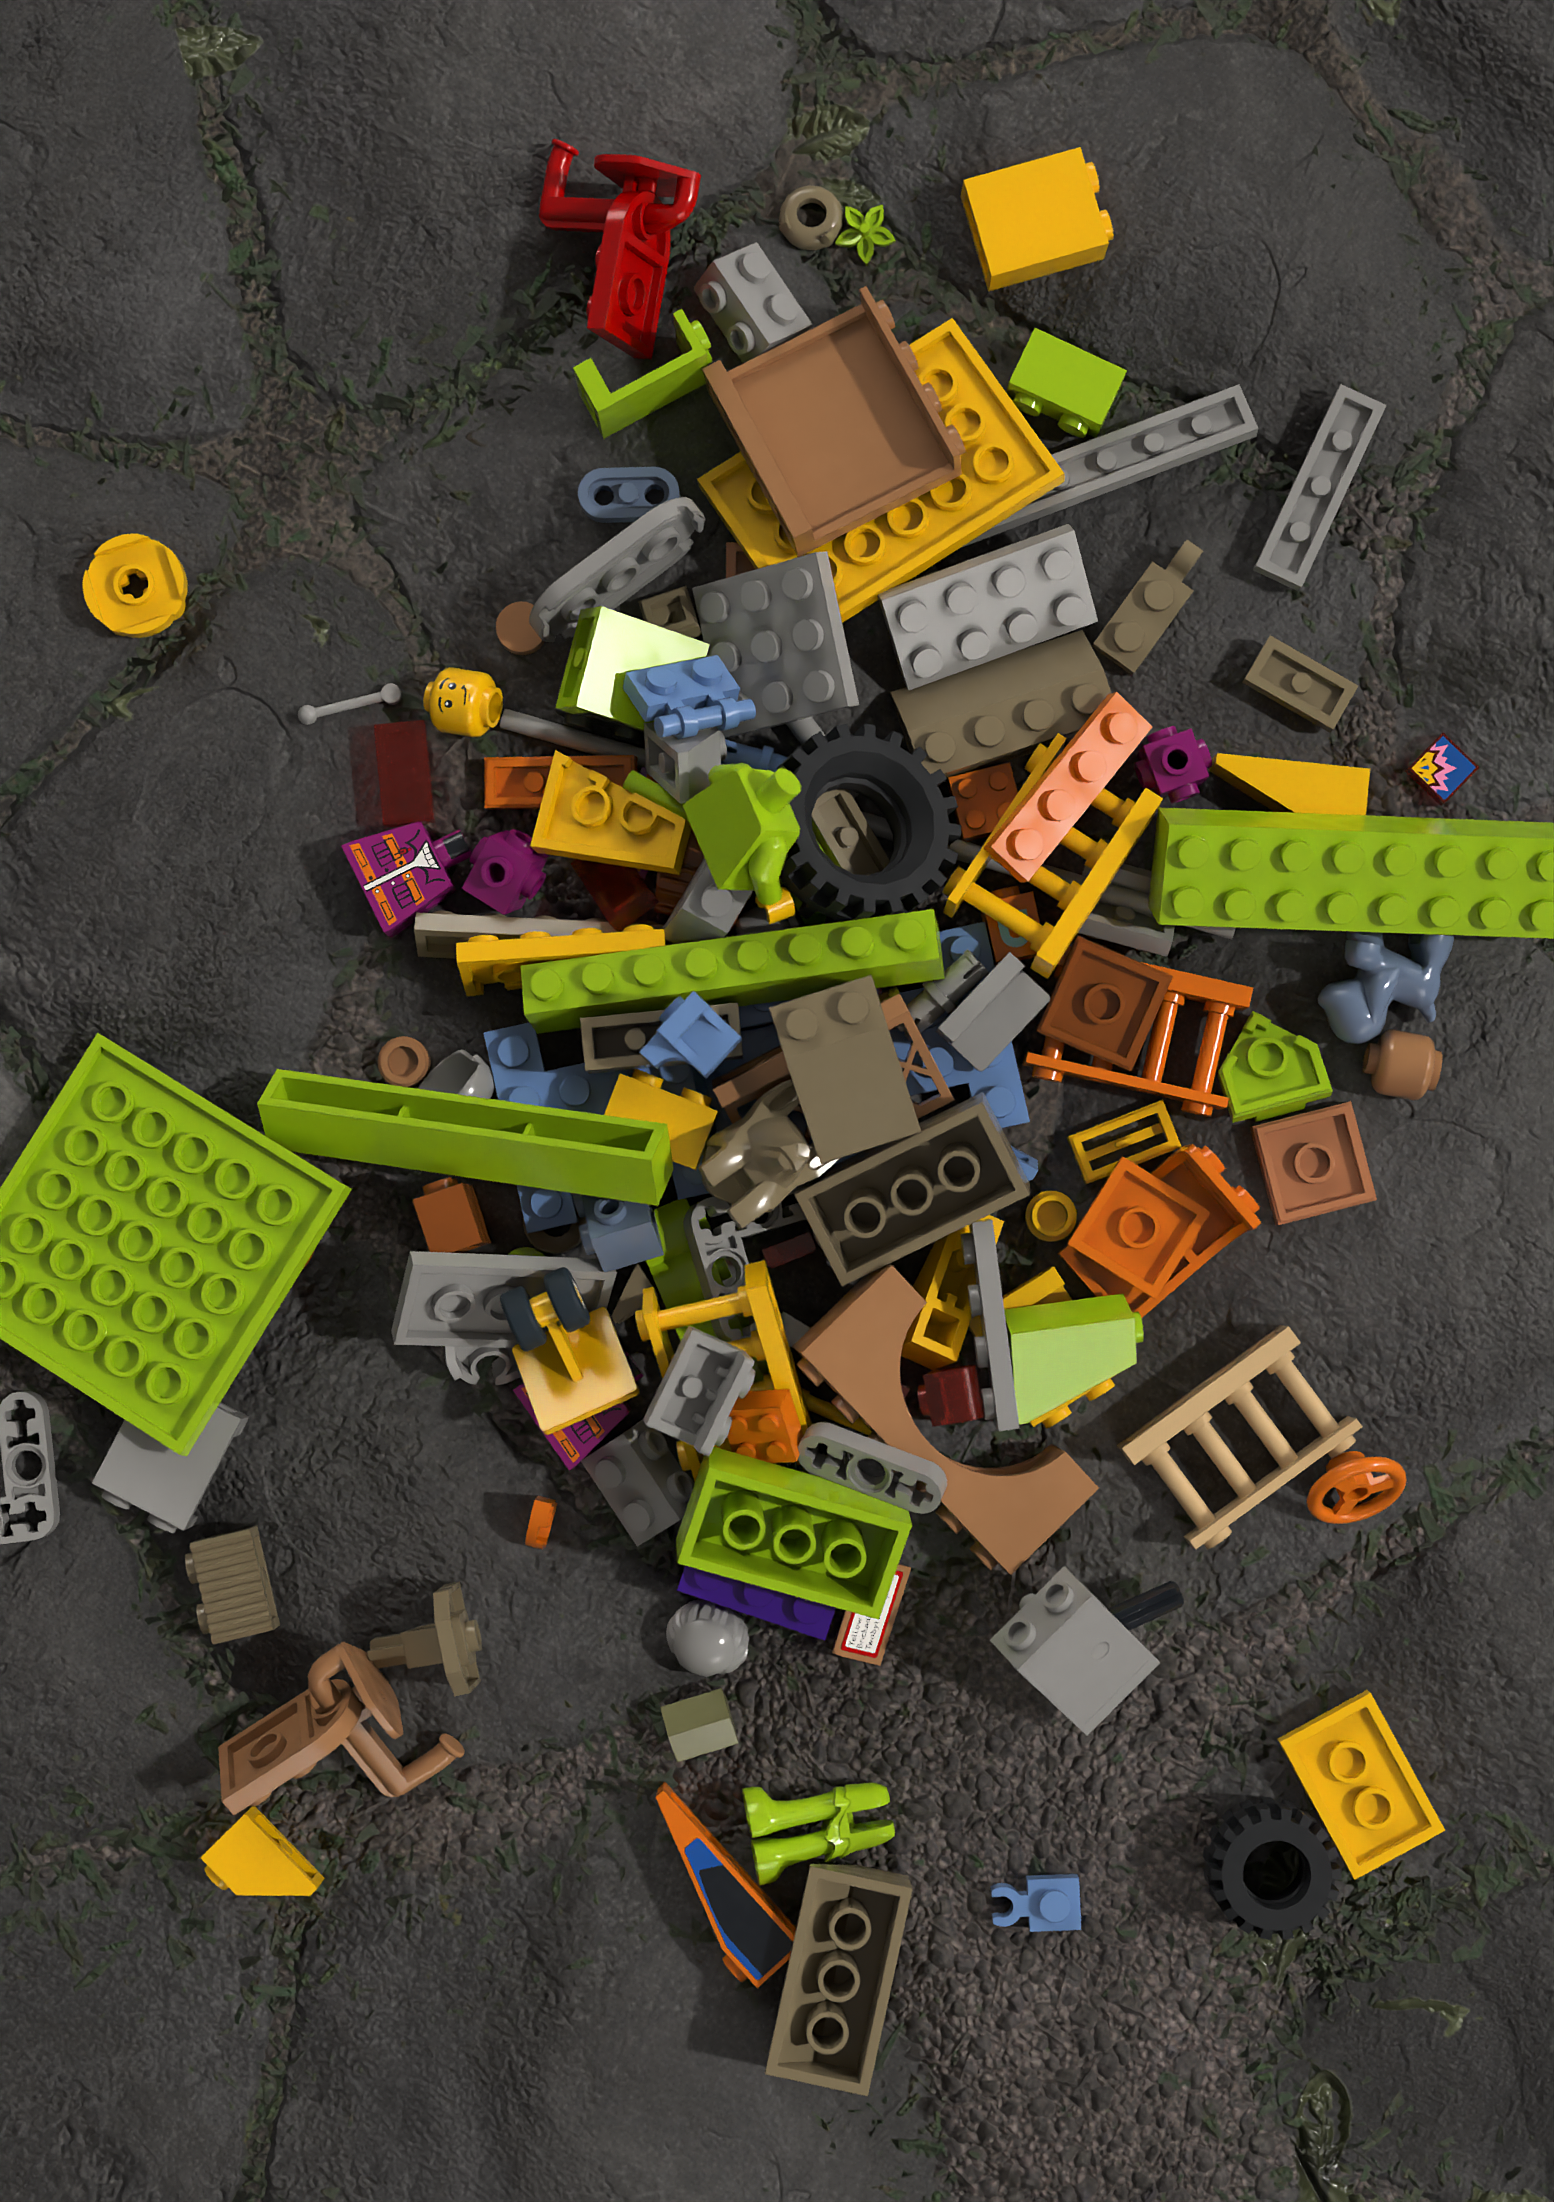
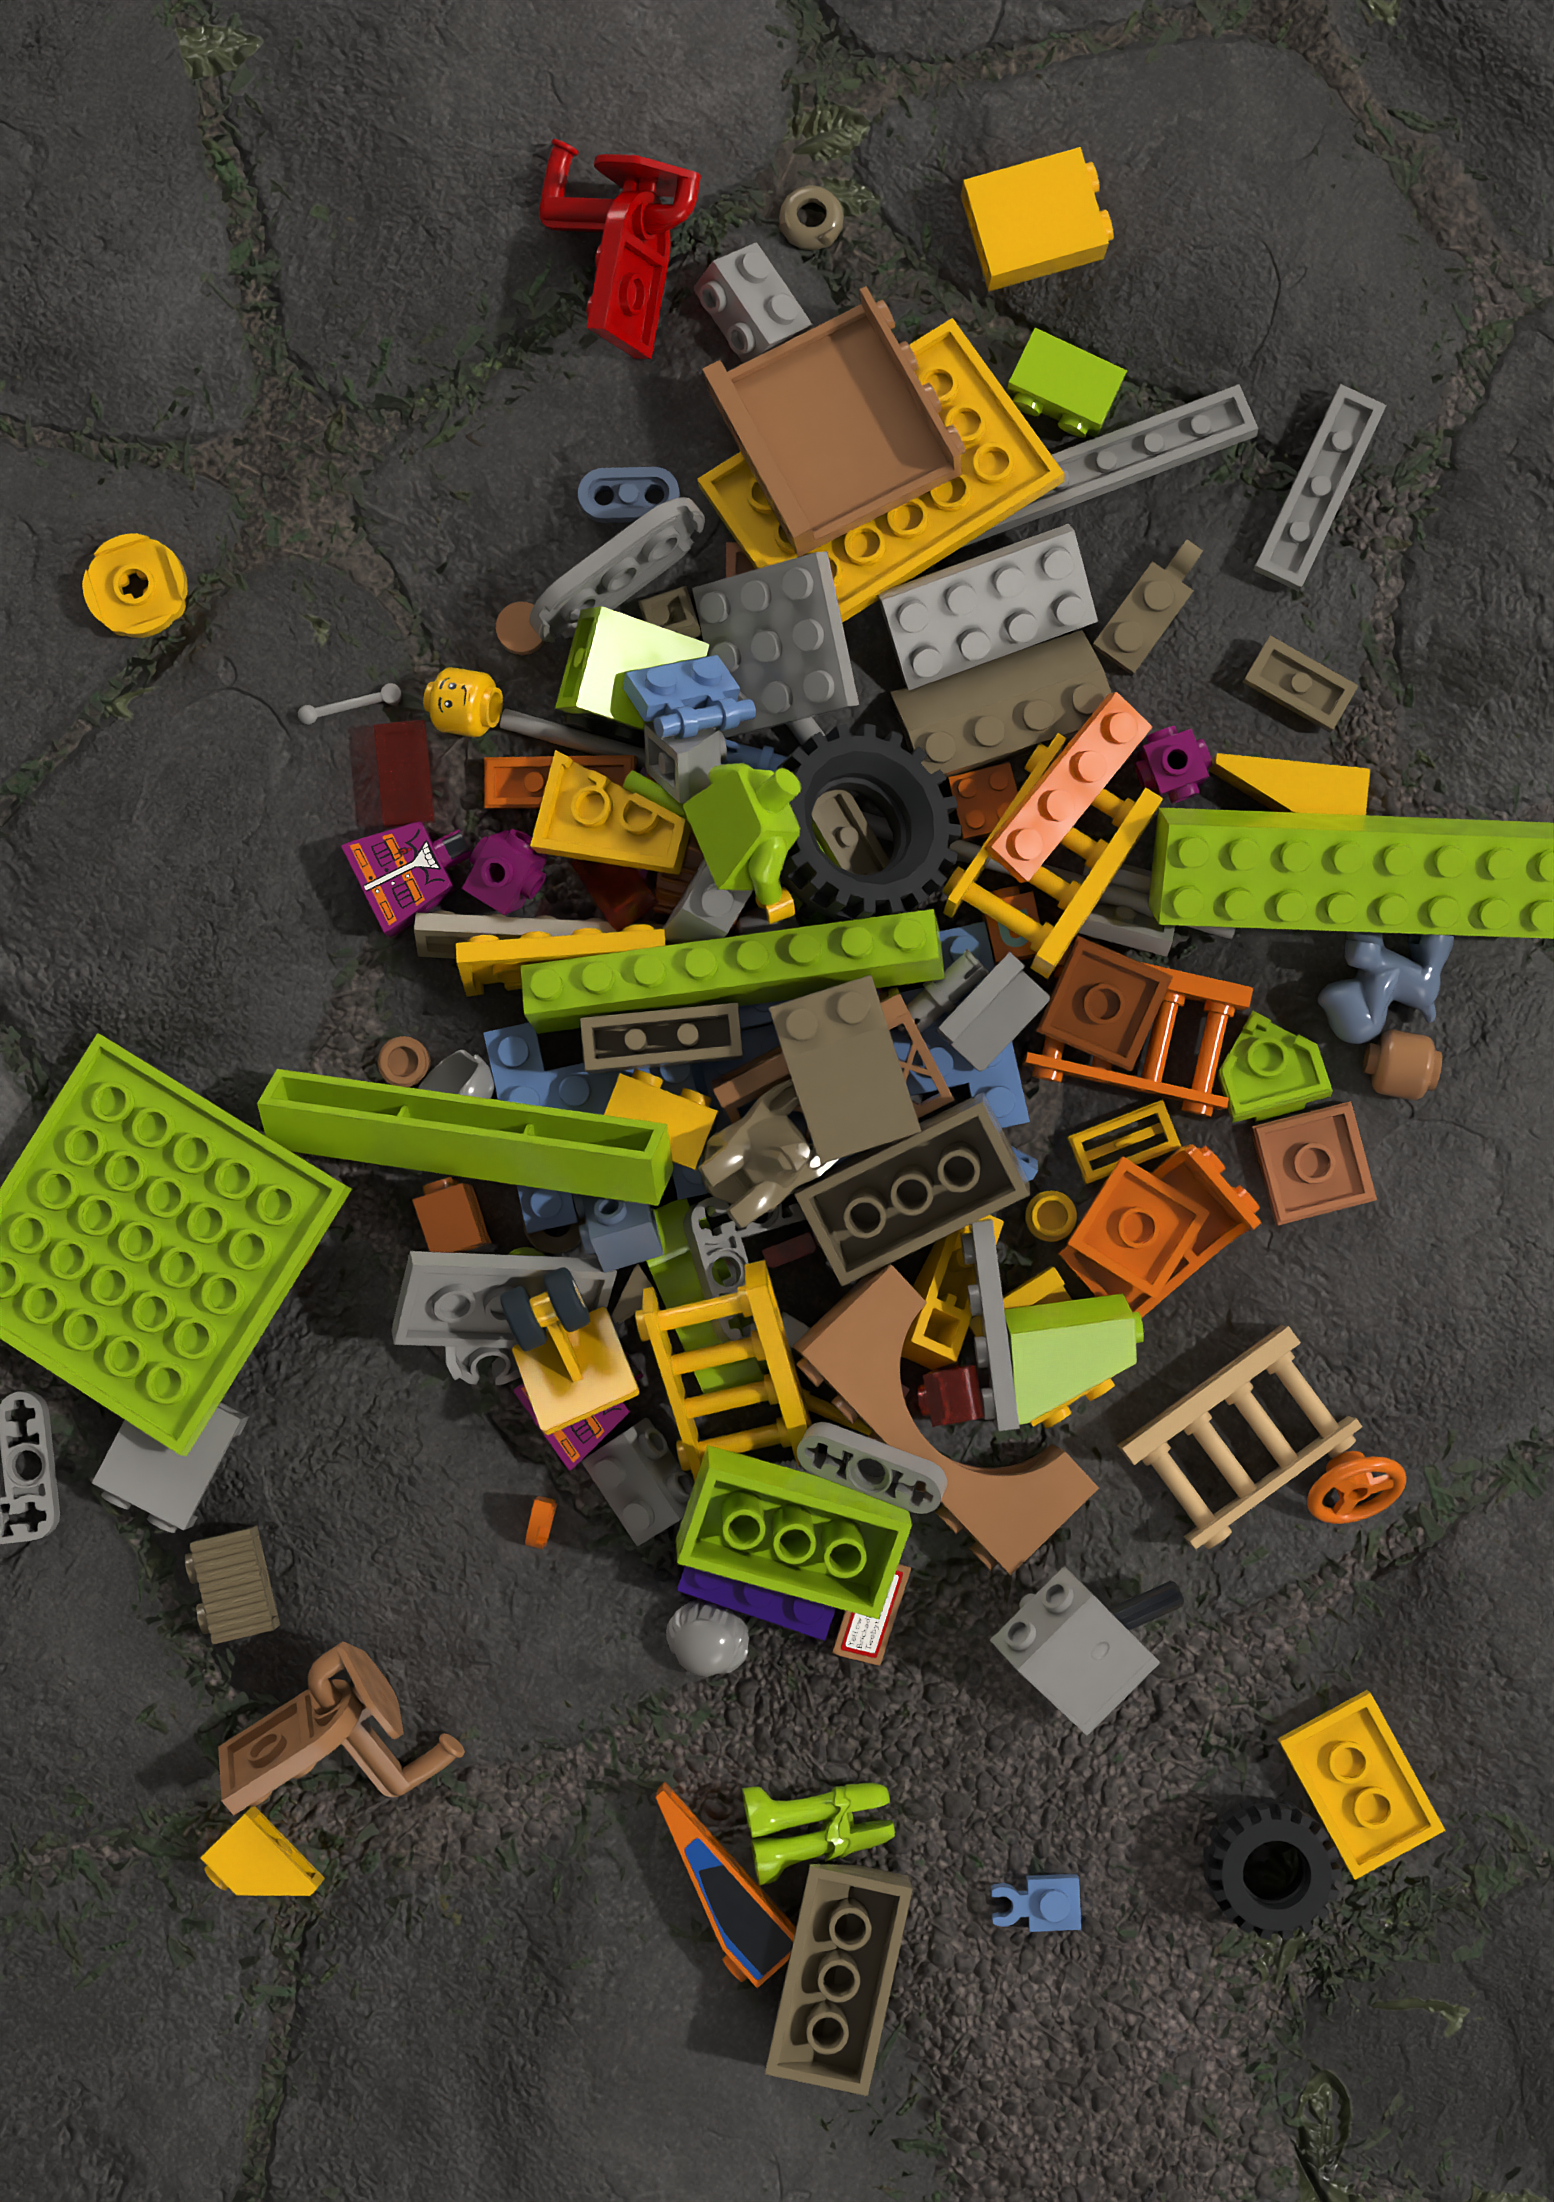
(447, 1641): dark tan piece -> none
(652, 391): lime panel -> none
(691, 1035): medium blue brick -> none
(699, 1725): olive piece -> none
(701, 1390): light grey bracket -> none
(766, 1426): orange piece -> none
(865, 232): lime plant -> none
(1442, 769): tile -> none

